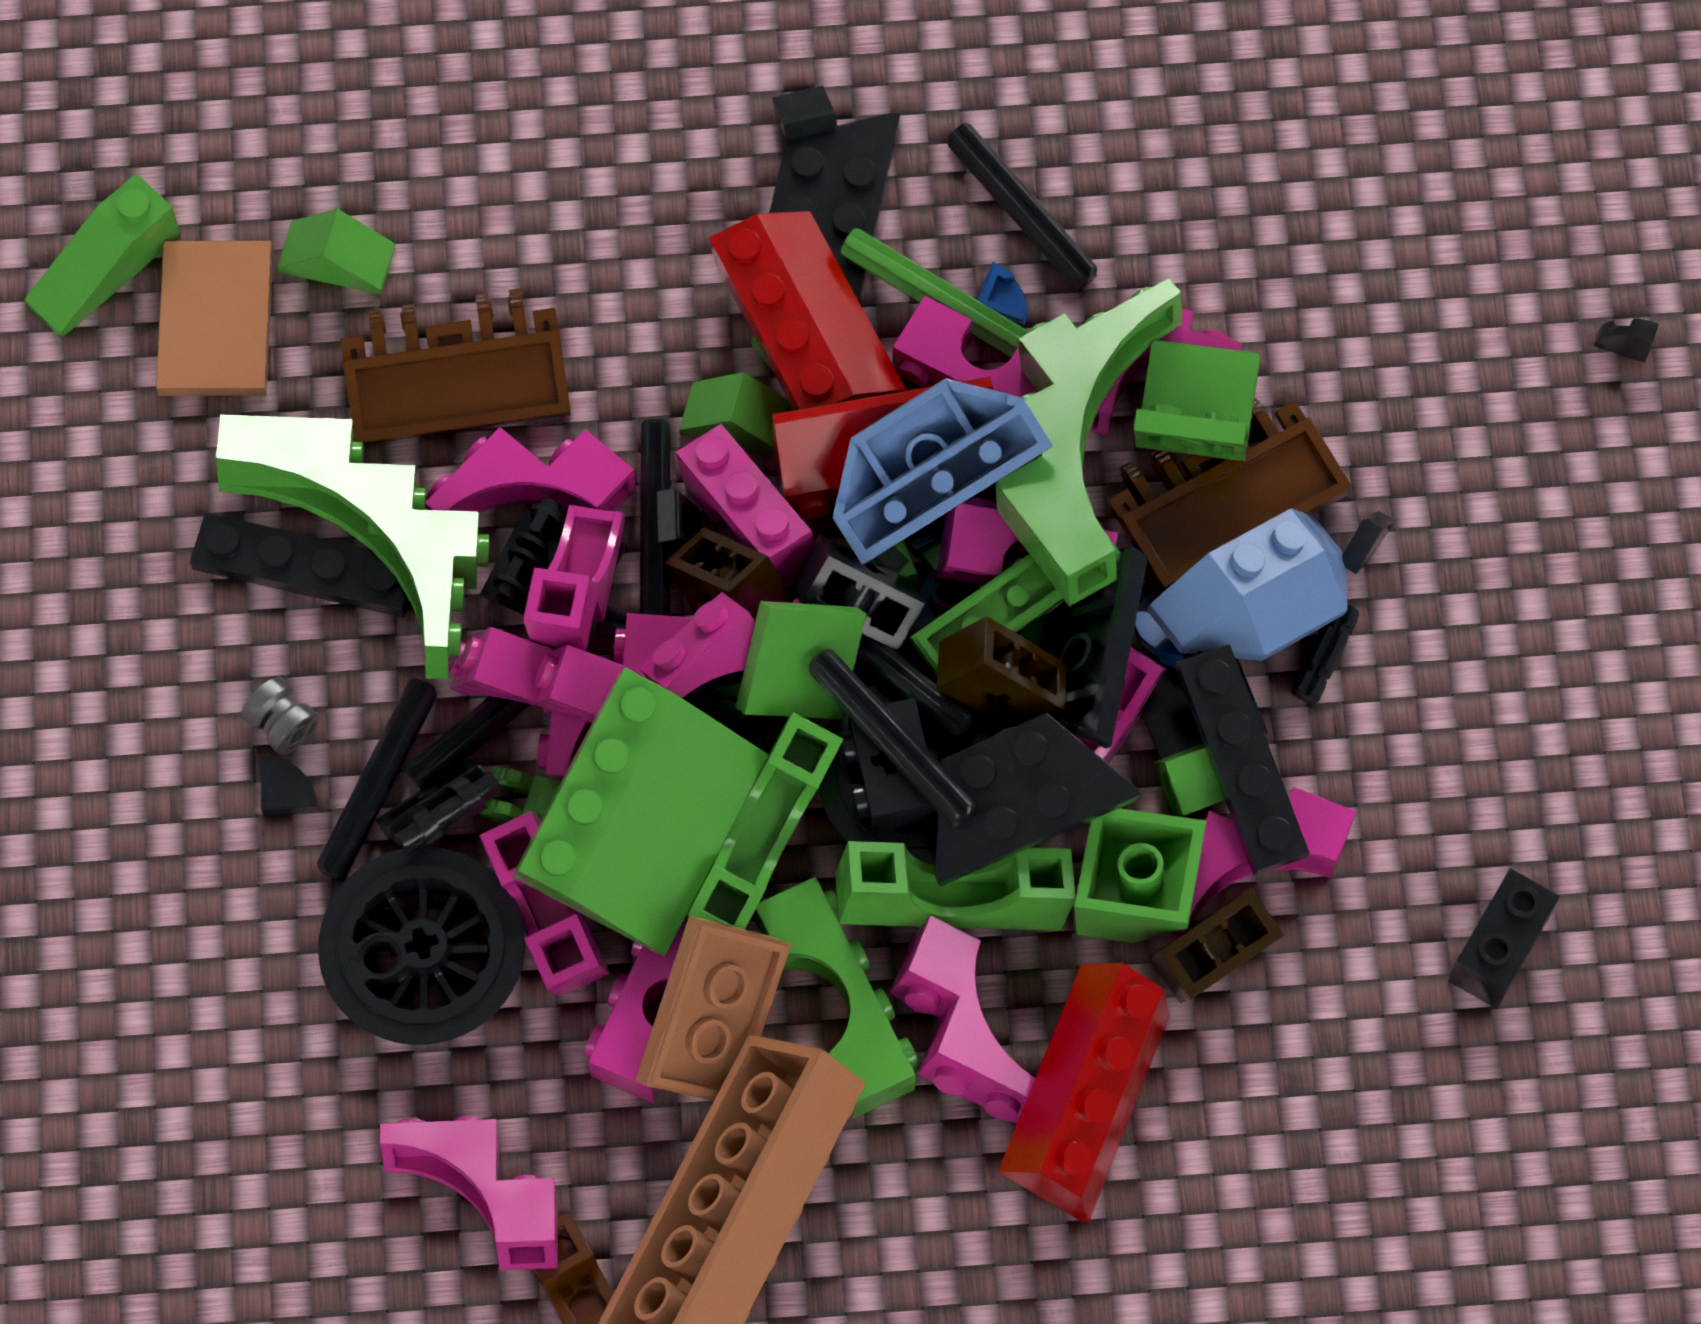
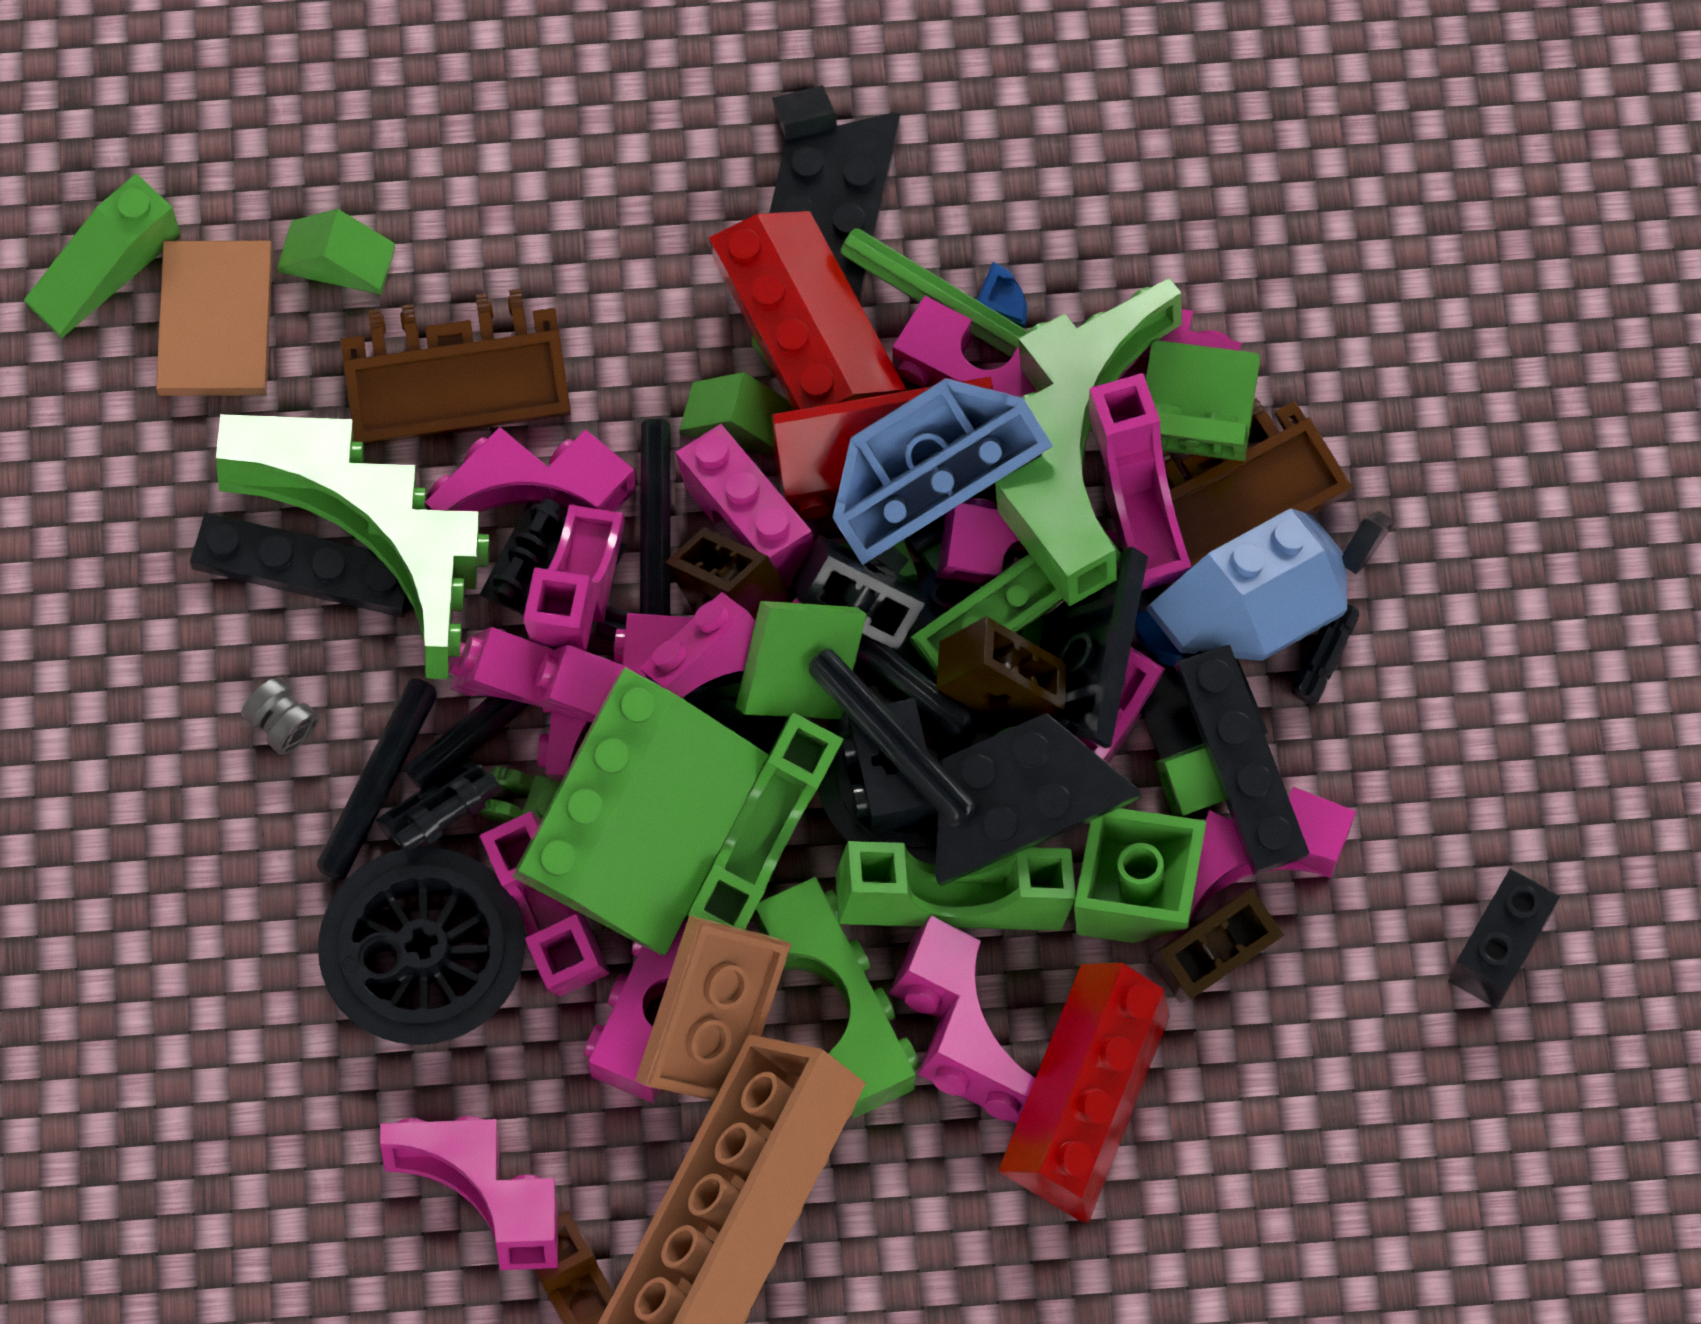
(285, 789): black tile -> none
(676, 519): black tile -> none
(1022, 206): black axle -> none
(1136, 476): none -> dark pink arch
(1628, 341): black tile -> none

